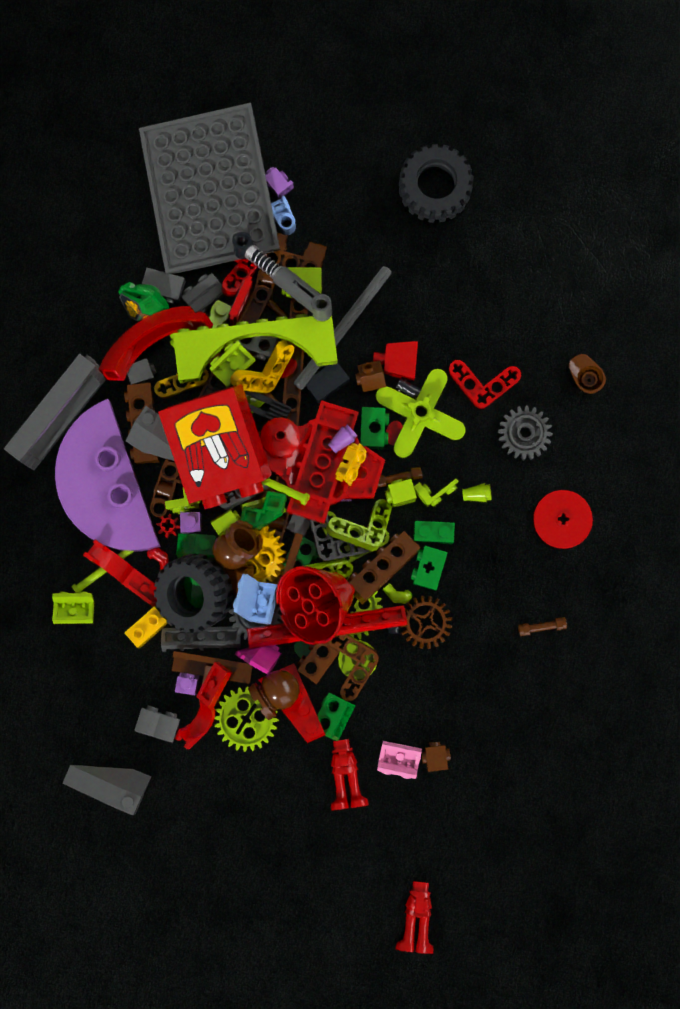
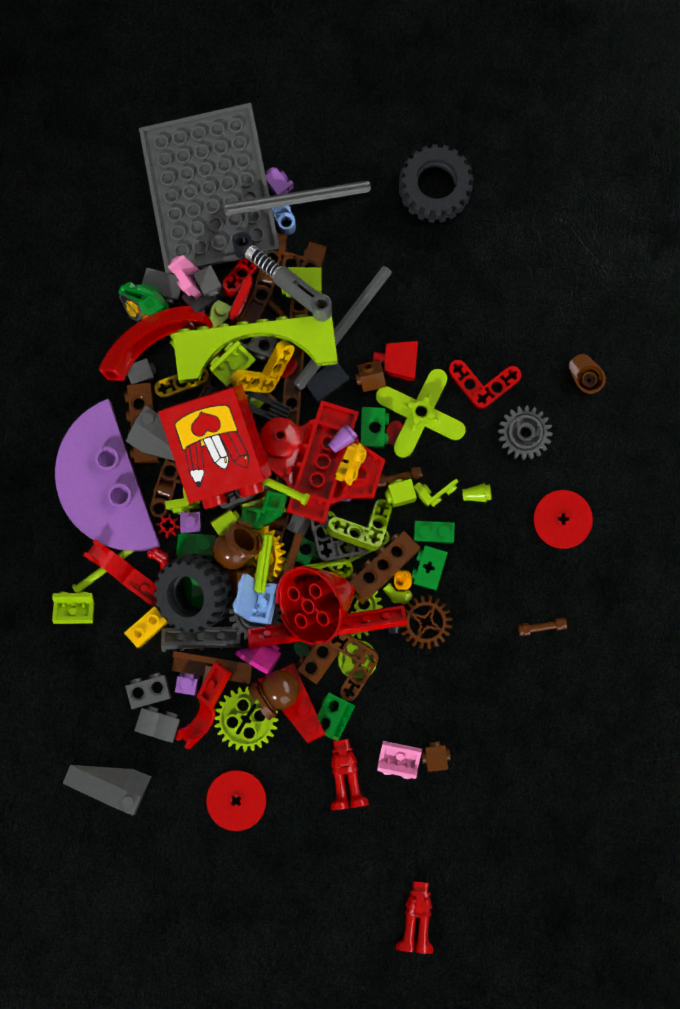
(56, 412): dark grey window -> none
(149, 695): none -> dark grey brick
(184, 270): none -> bright pink bracket
(208, 282): none -> dark grey brick
(236, 816): none -> red piece
(263, 564): none -> lime axle
(296, 197): none -> dark grey axle
(403, 580): none -> light orange tile
(408, 388): black pin -> none

